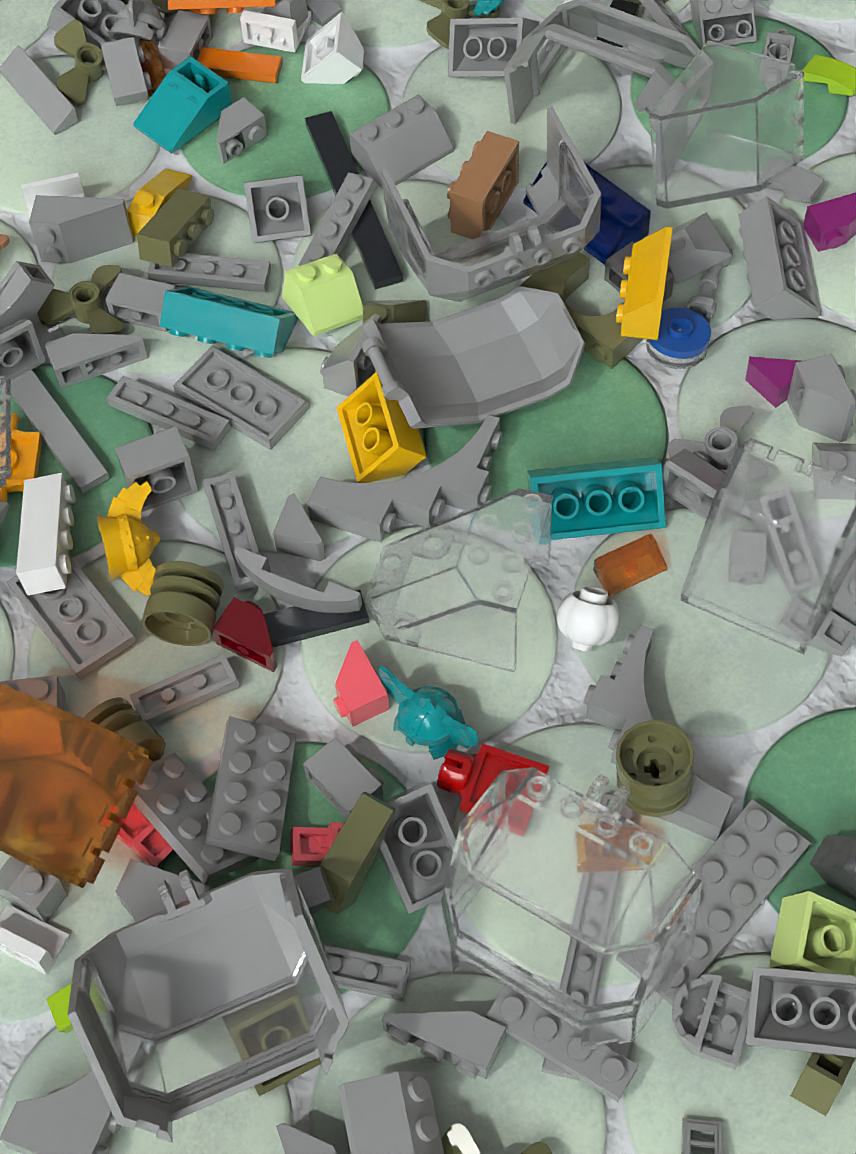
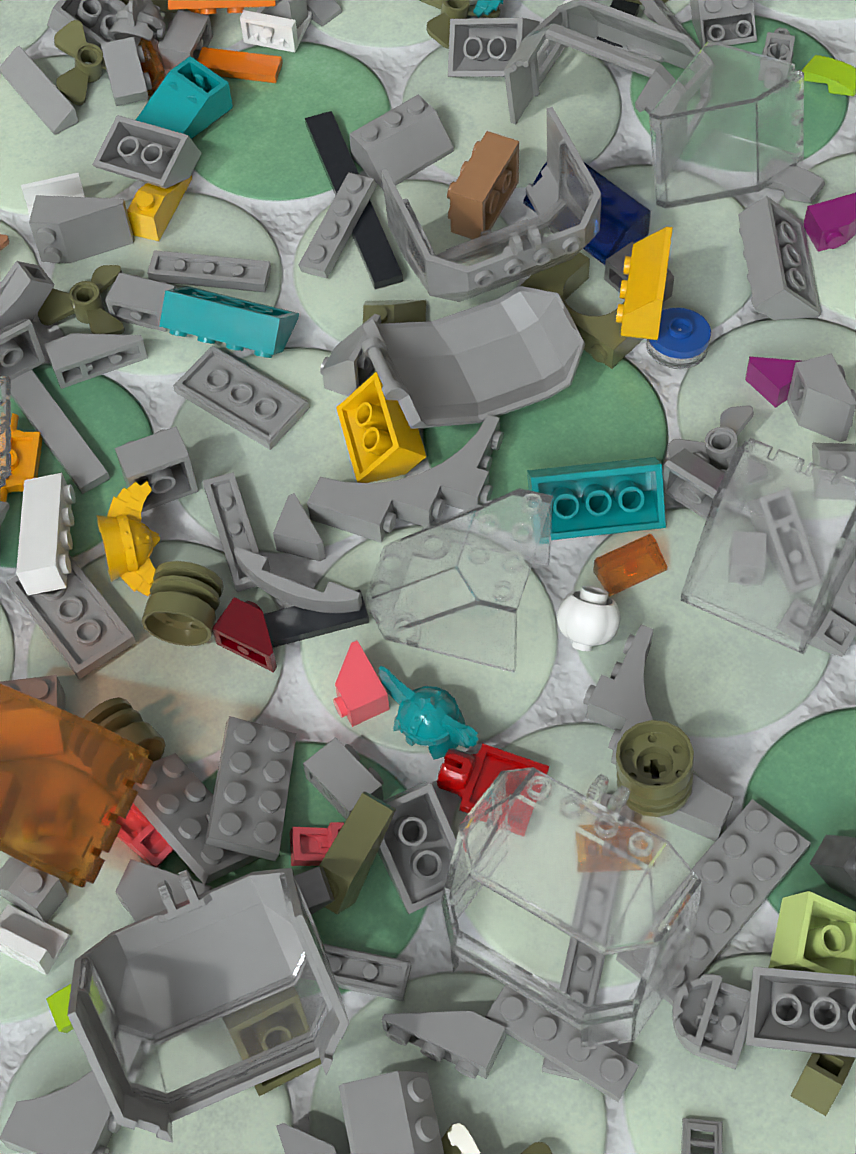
(147, 153): none -> light grey slope
(168, 412): light grey plate -> none
(175, 227): olive brick -> none
(185, 690): light grey plate -> none
(239, 129): light grey slope -> none
(277, 208): light grey slope -> none
(323, 294): yellowish green slope -> none
(333, 54): white slope -> none
(695, 248): light grey slope -> none
(709, 282): light grey piece -> none

